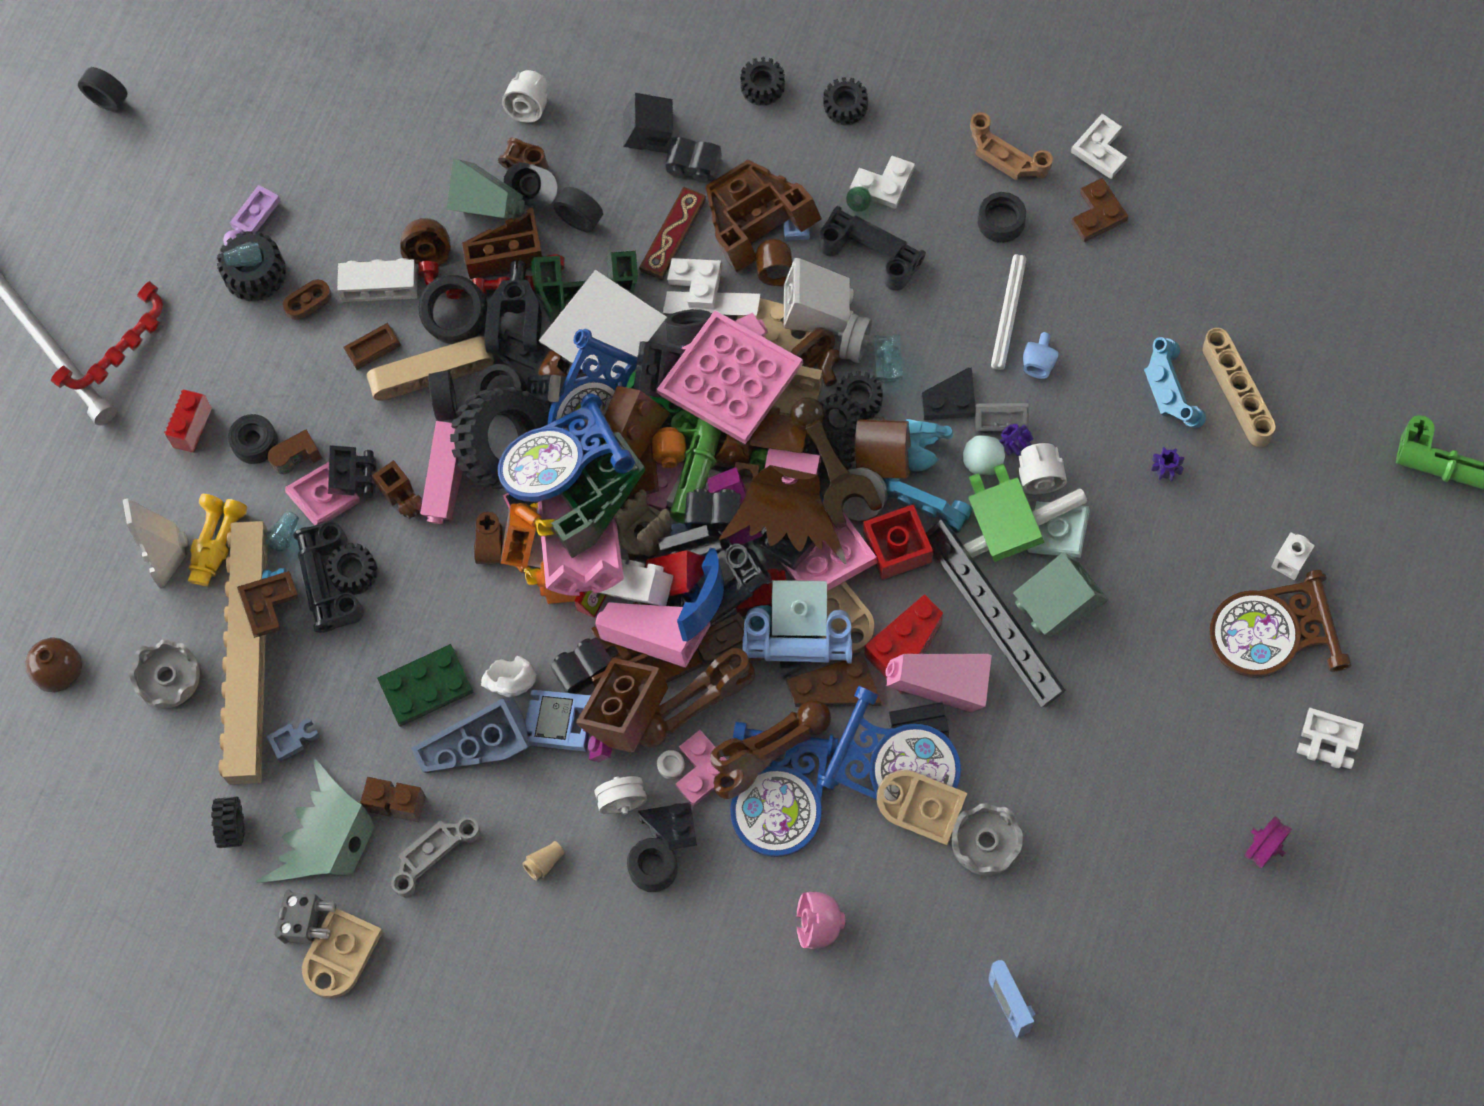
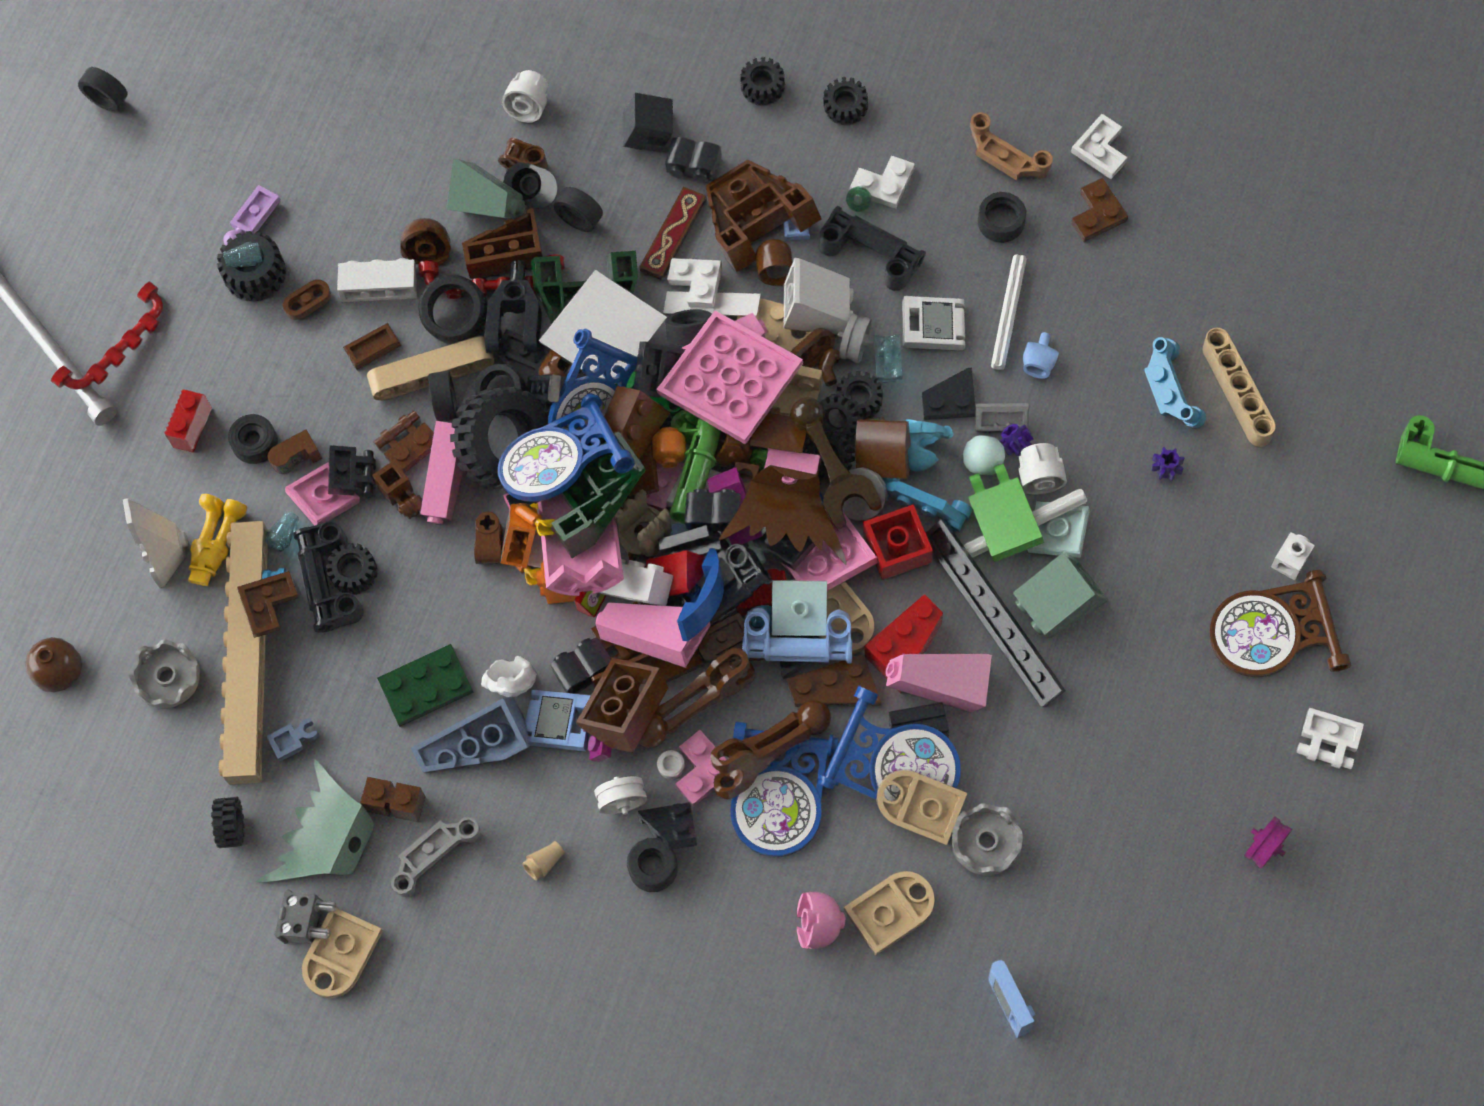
(412, 447): none -> reddish brown plate
(889, 911): none -> tan plate
(939, 323): none -> white container

